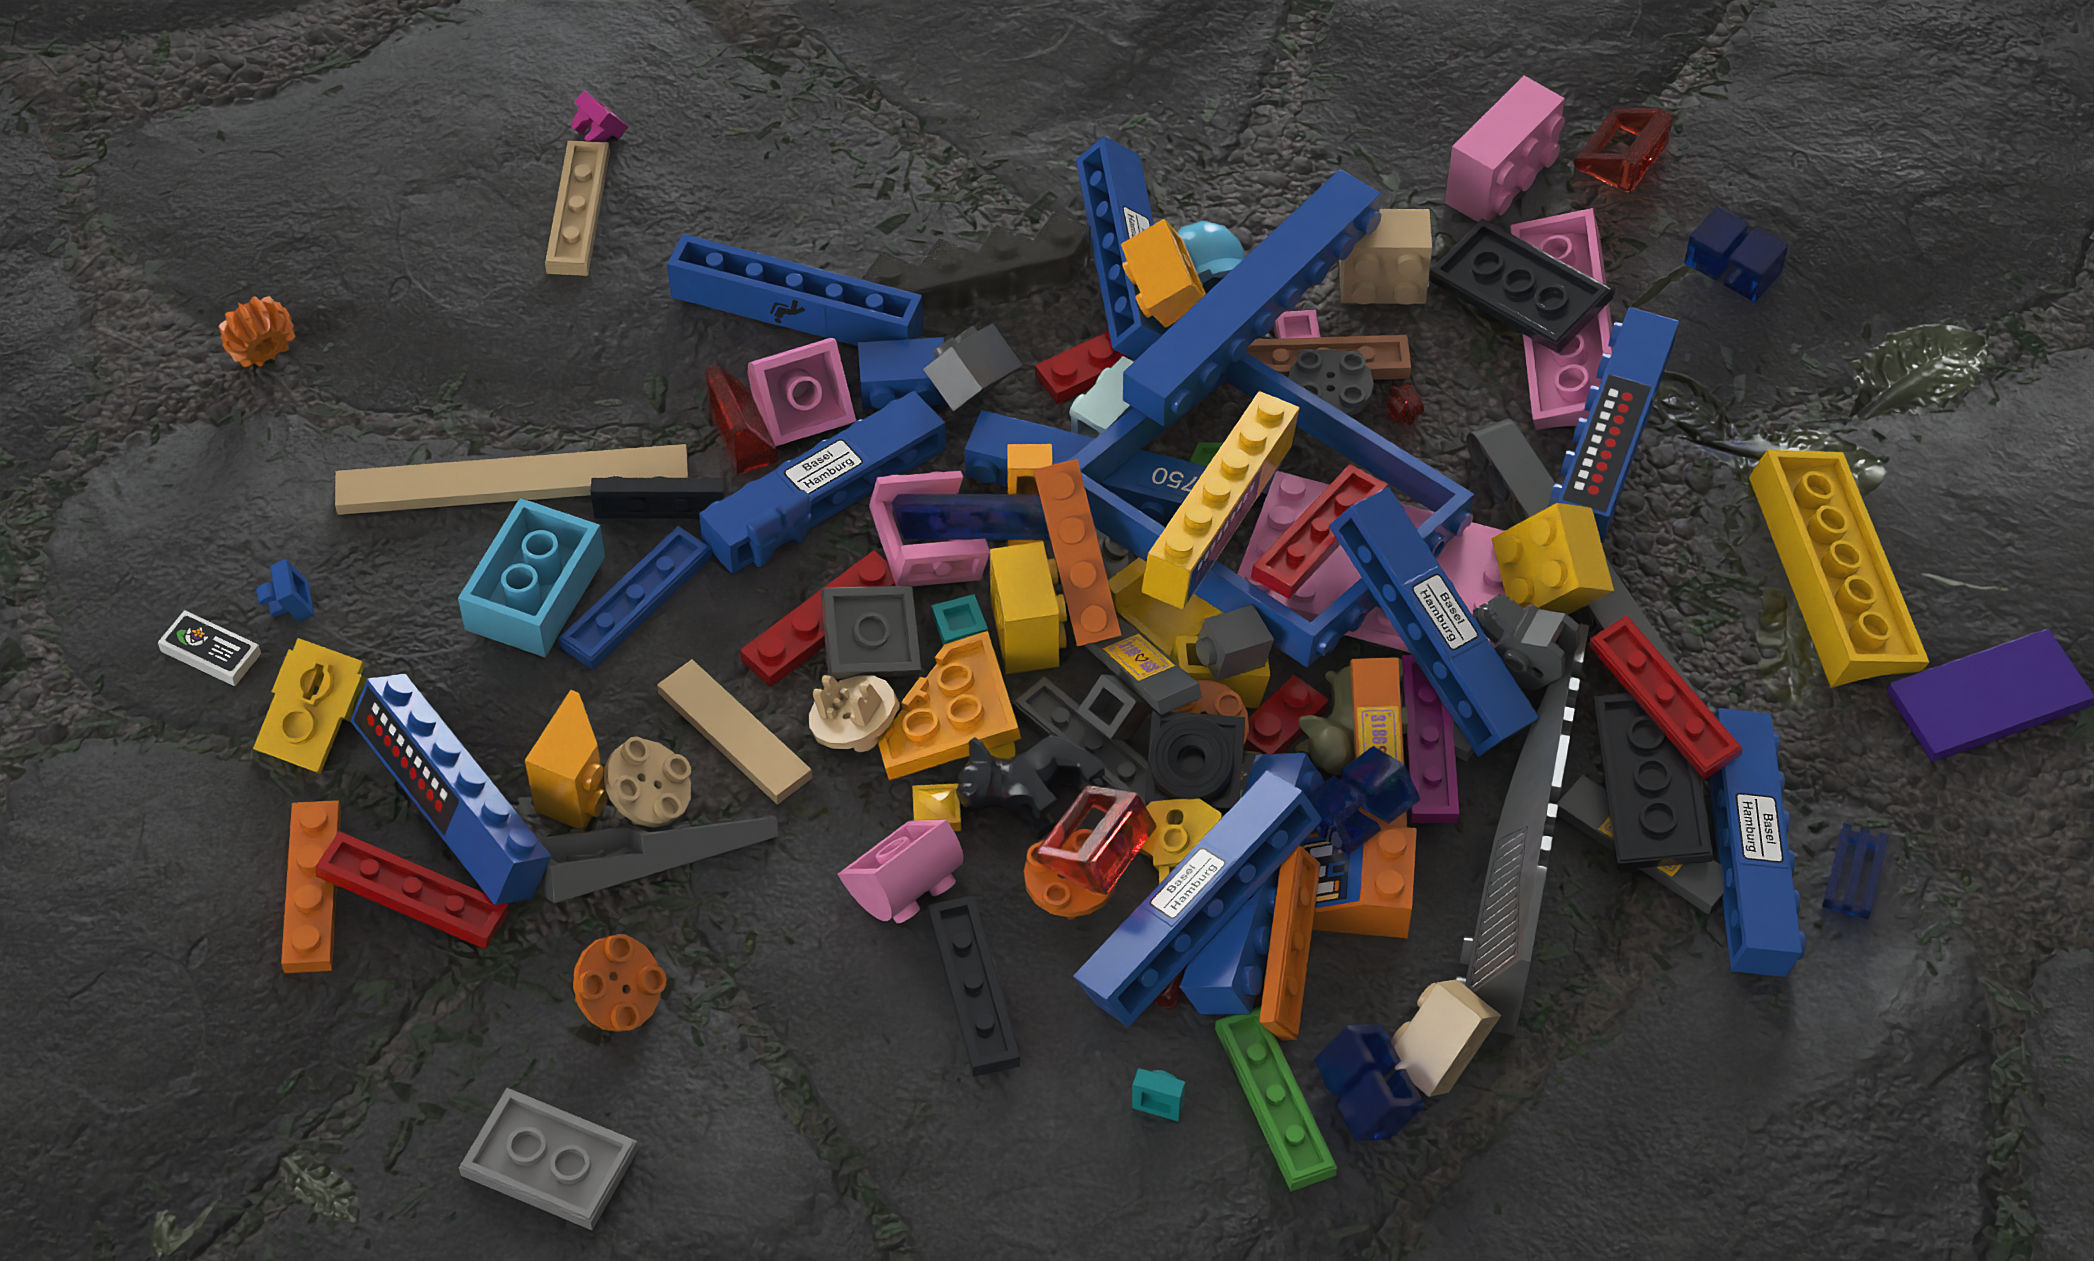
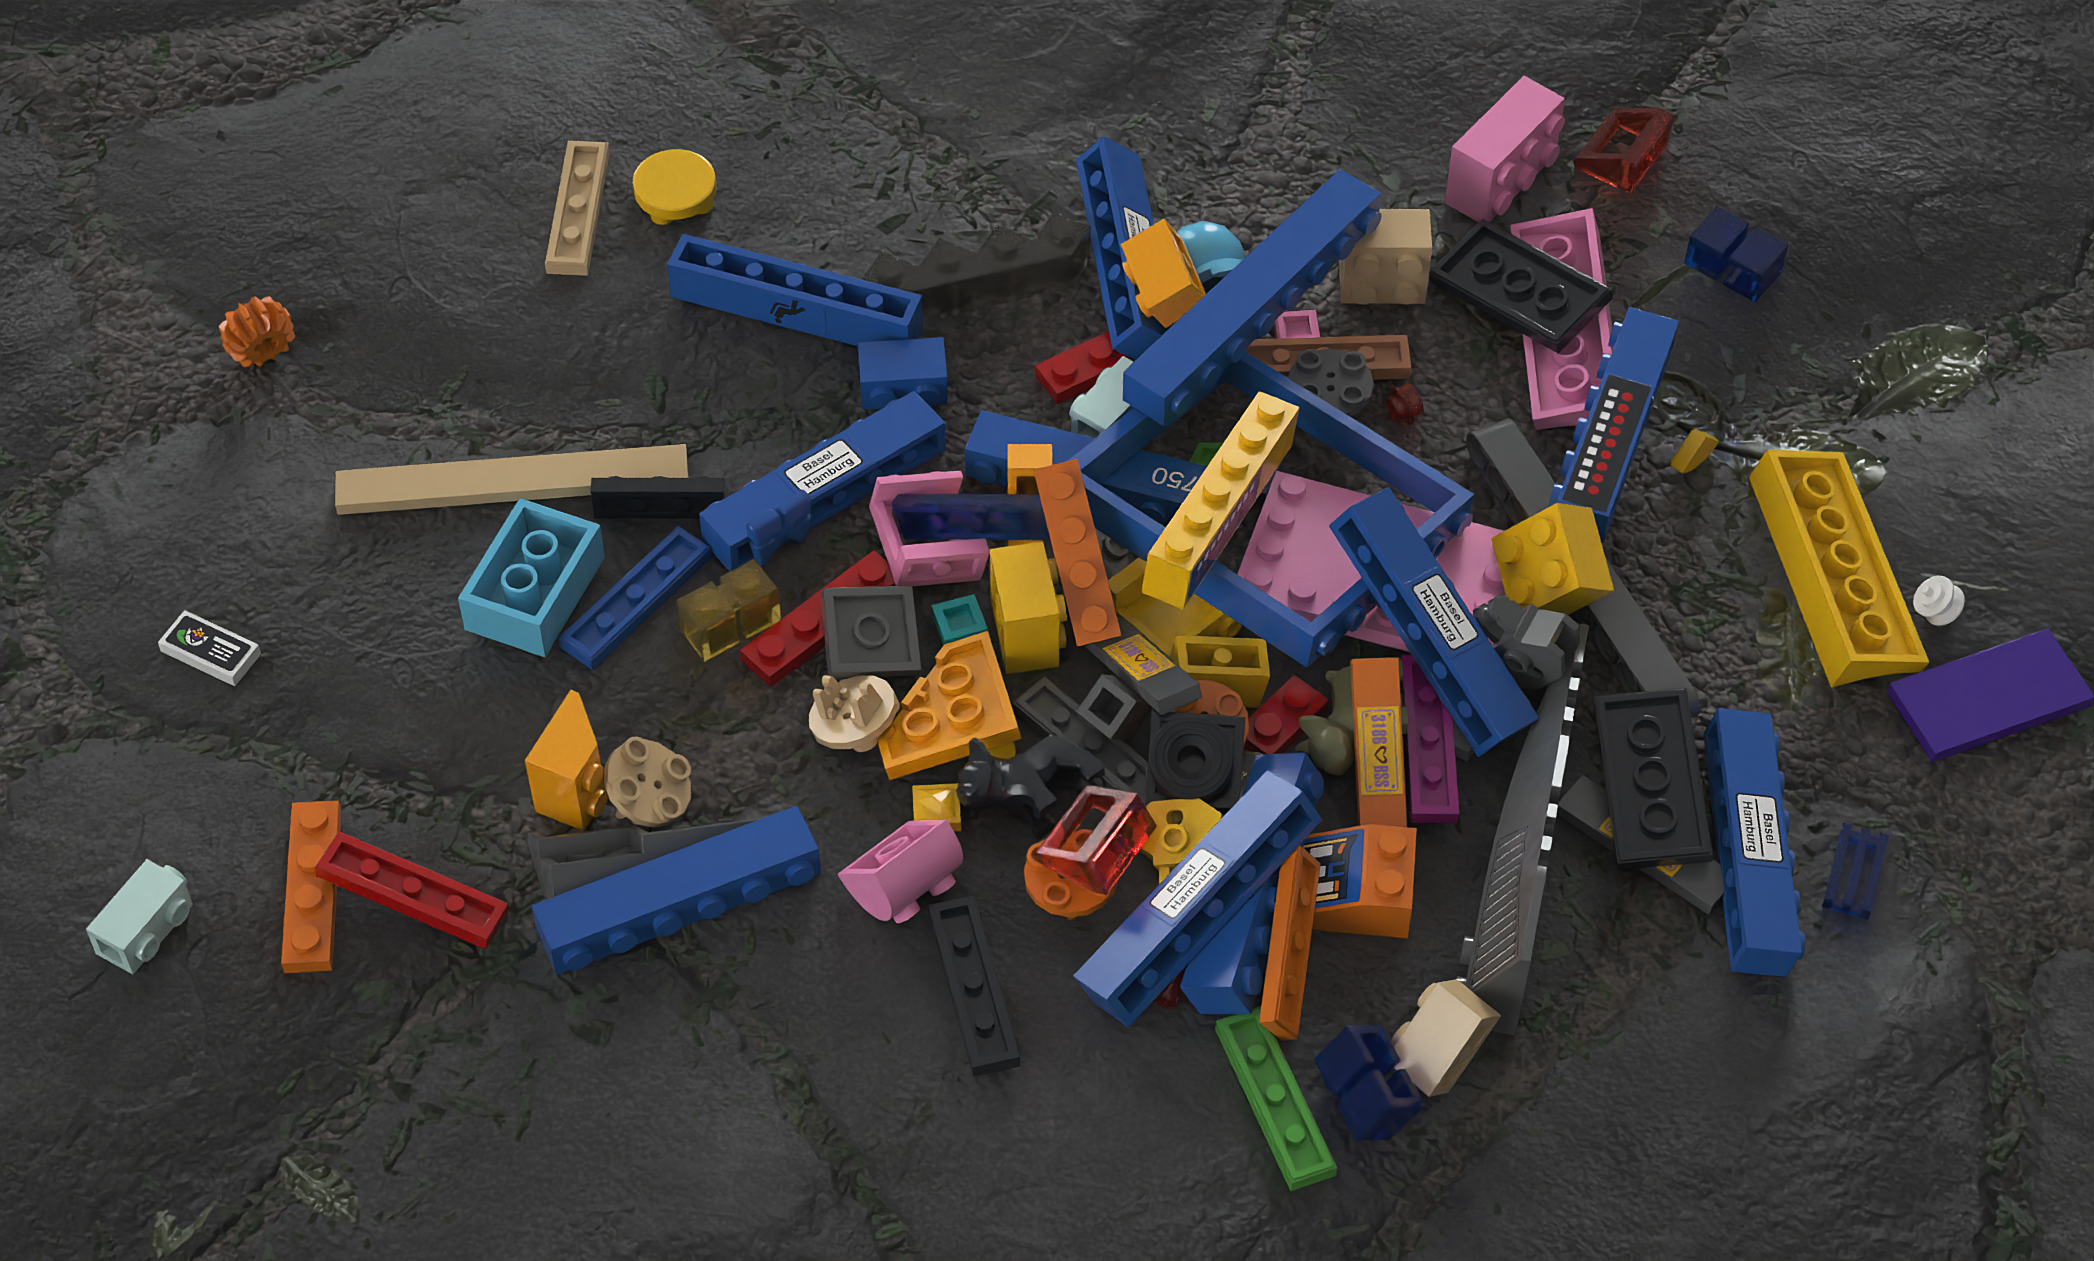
(140, 916): none -> light aqua brick
(286, 592): blue tile -> none
(304, 725): yellow piece -> none
(450, 789): blue brick -> none
(549, 1158): light grey tile -> none
(597, 115): dark pink tile -> none
(631, 967): orange plate -> none
(674, 185): none -> yellow tile
(676, 890): none -> blue brick
(710, 616): none -> clear yellow piece
(734, 731): tan tile -> none
(738, 421): clear red tile -> none
(801, 391): bright pink brick -> none
(971, 365): dark grey brick -> none
(1158, 1093): teal plate -> none
(1234, 643): dark grey brick -> none
(1309, 538): red plate -> none
(1371, 783): clear blue piece -> none
(1665, 697): red tile -> none
(1693, 451): none -> yellow tile
(1939, 600): none -> white wheel

